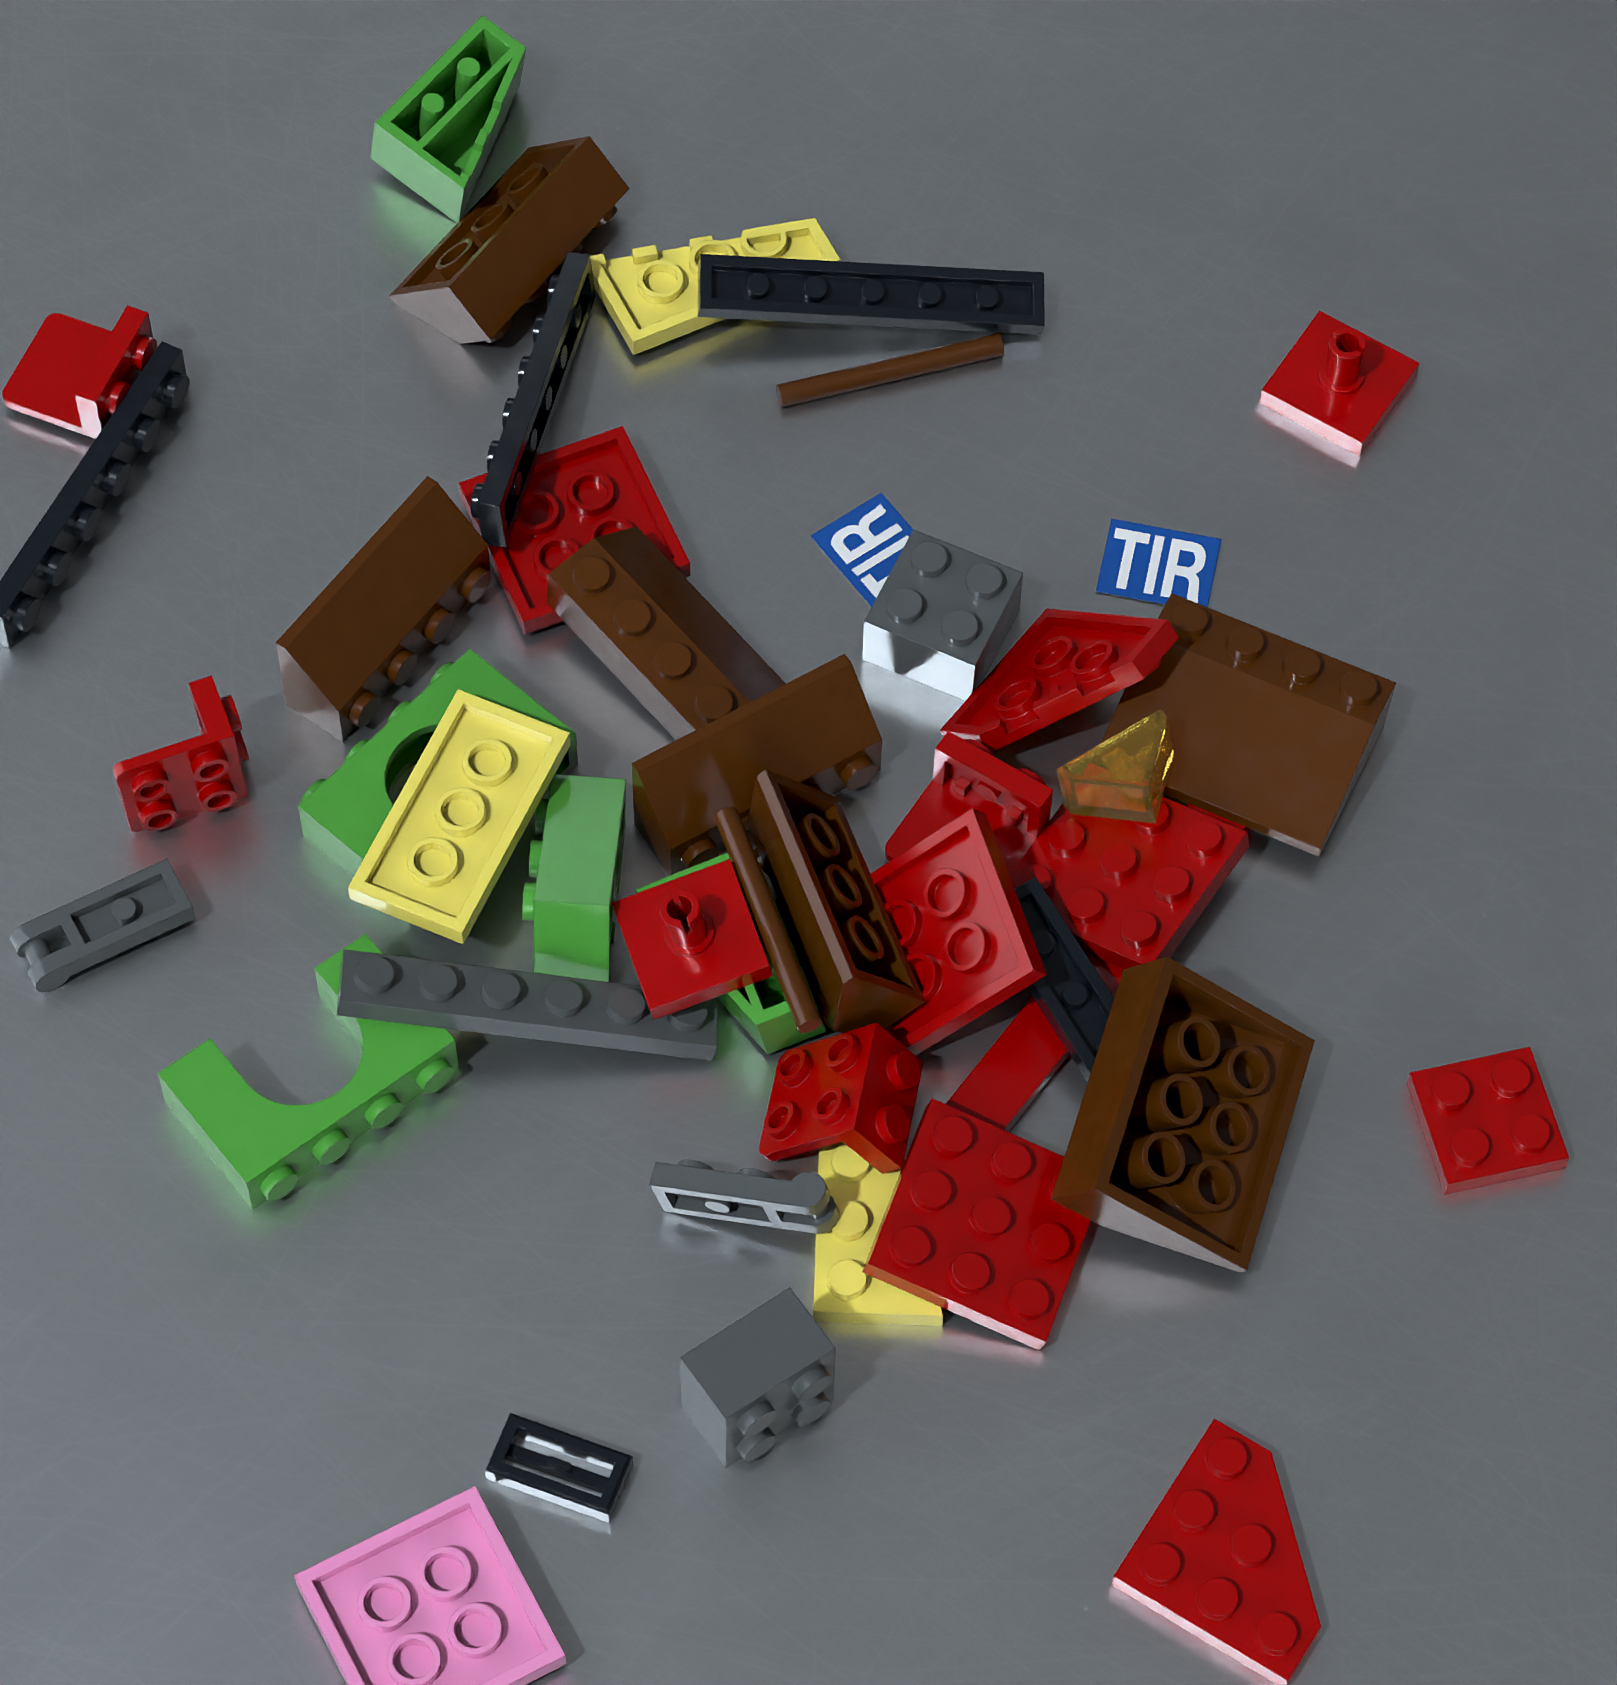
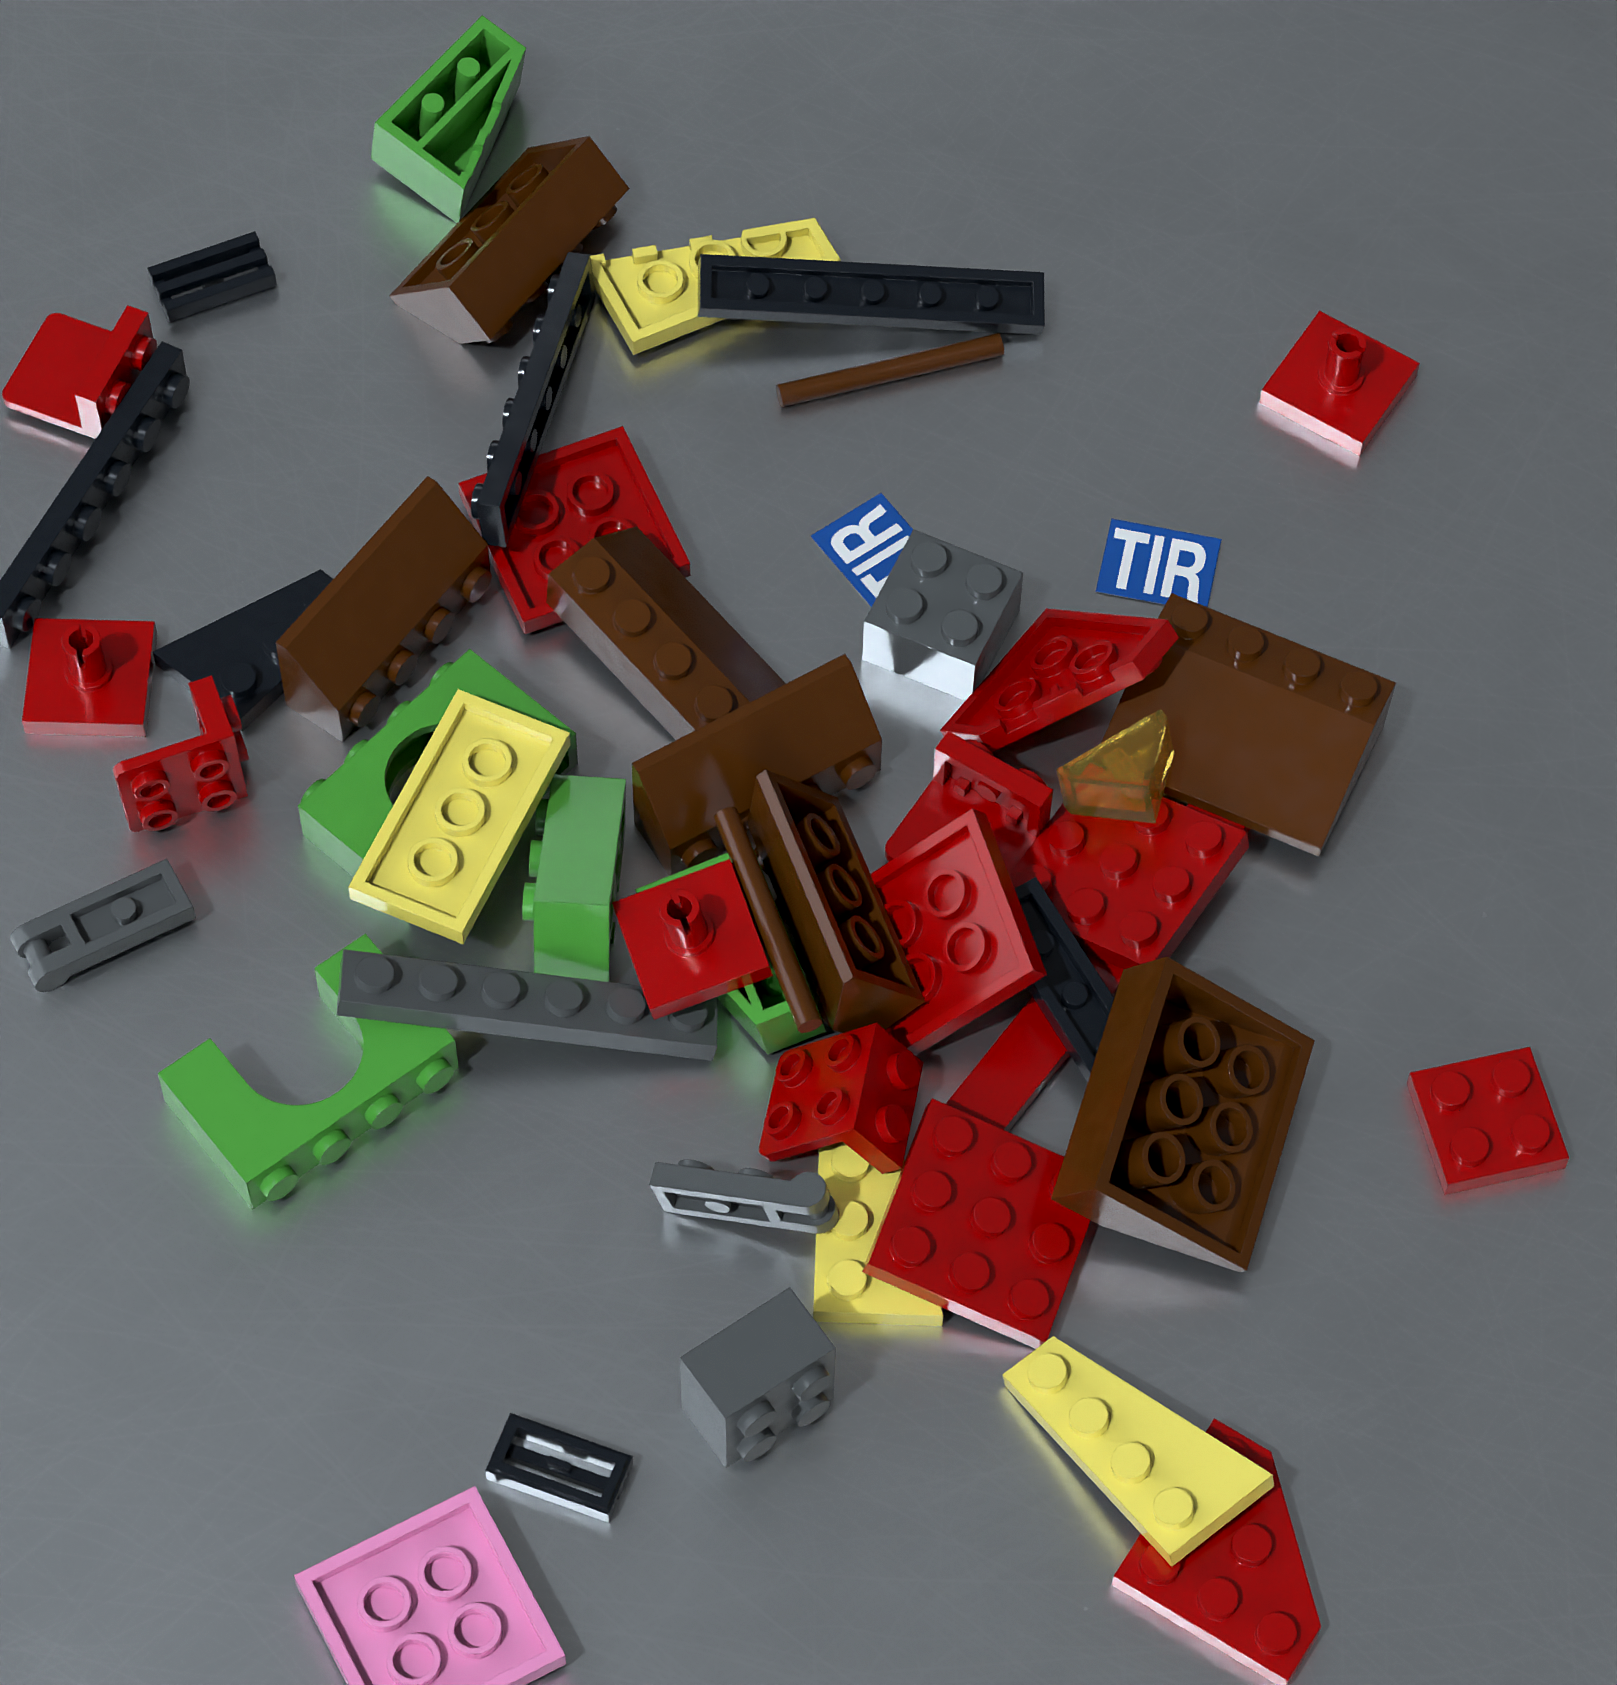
(89, 677): none -> red tile
(208, 269): none -> black tile
(242, 648): none -> black wing
(1143, 1456): none -> light yellow wing

